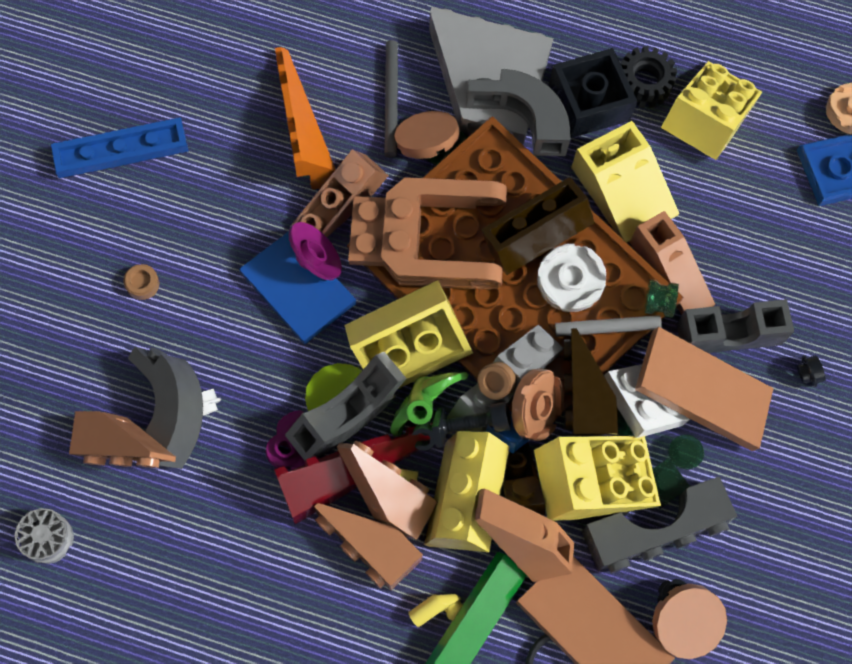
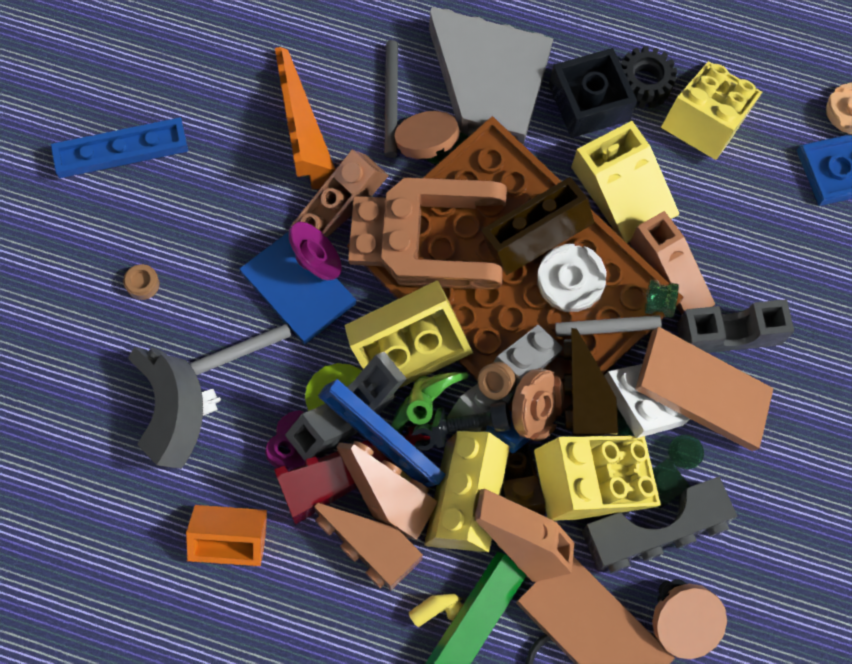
(44, 536): light grey wheel -> none
(114, 438): nougat slope -> none
(226, 535): none -> orange brick
(241, 349): none -> light grey bar
(380, 434): none -> blue tile
(532, 102): dark grey arch -> none
(811, 370): black plate -> none

